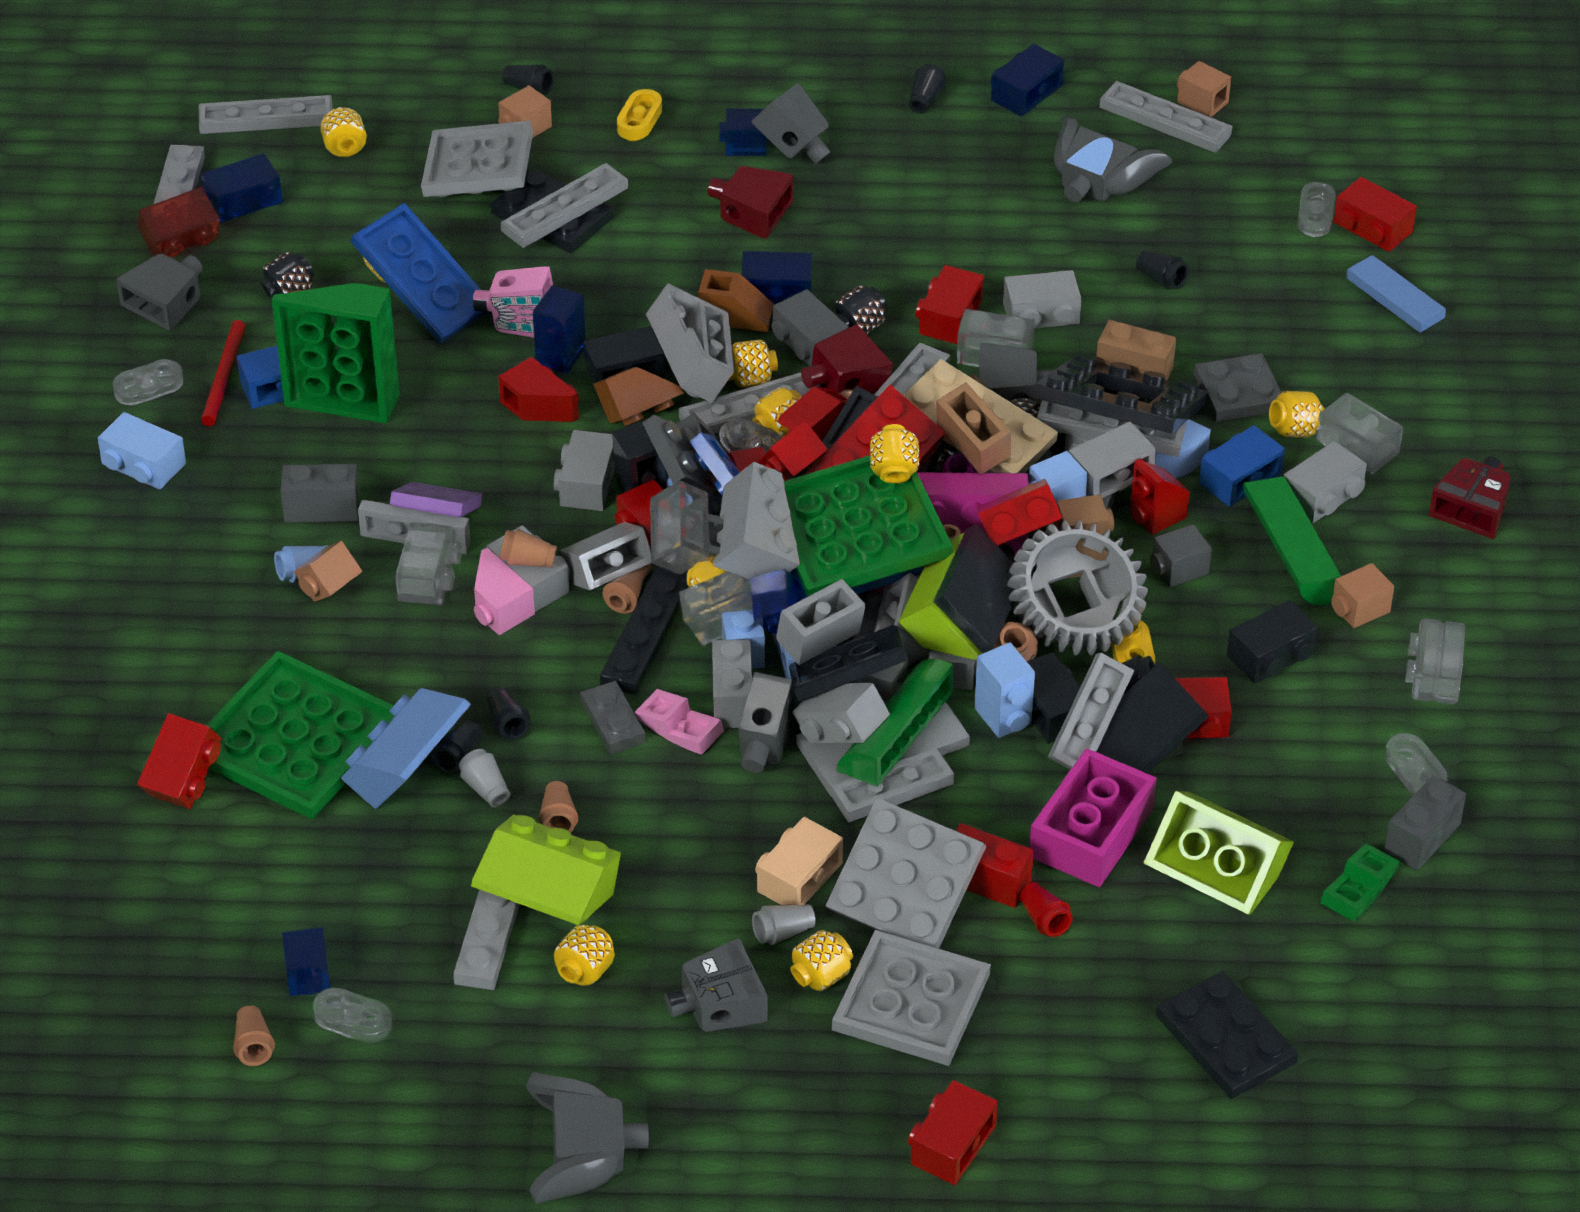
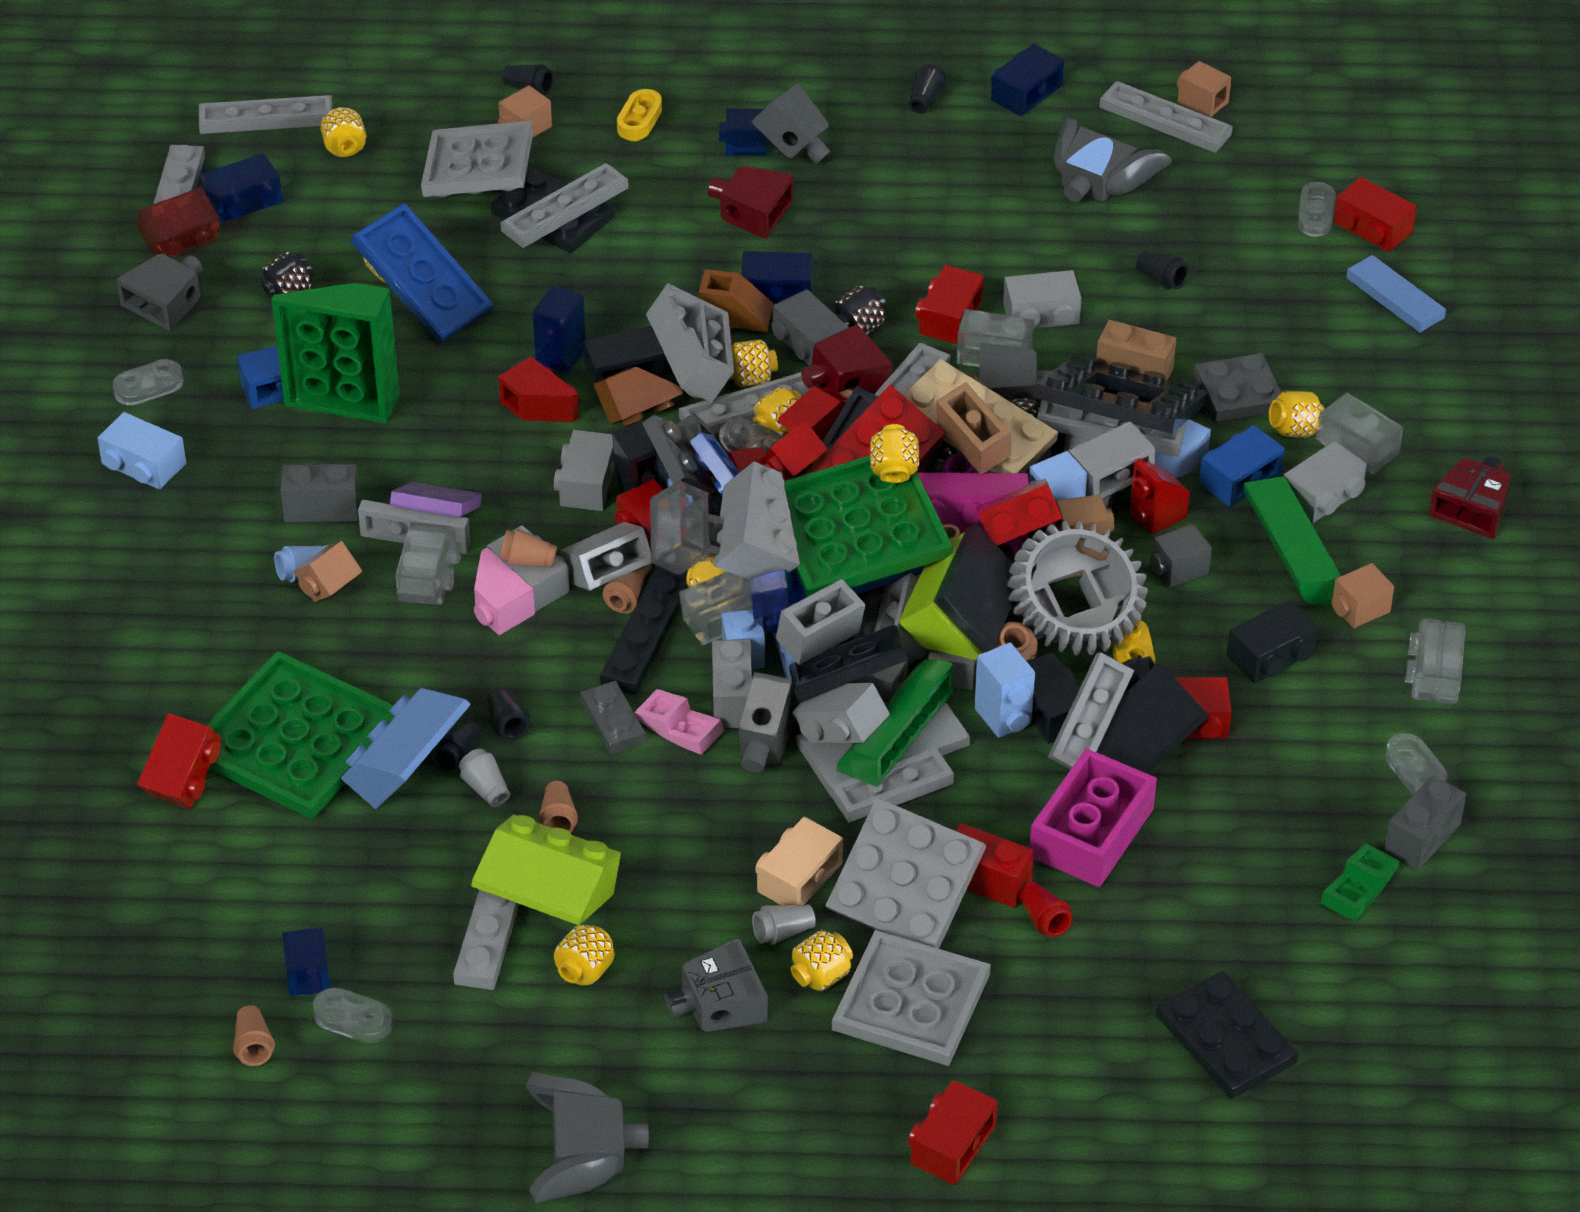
(223, 373): red bar -> none
(514, 298): bright pink torso -> none
(1217, 851): lime slope -> none

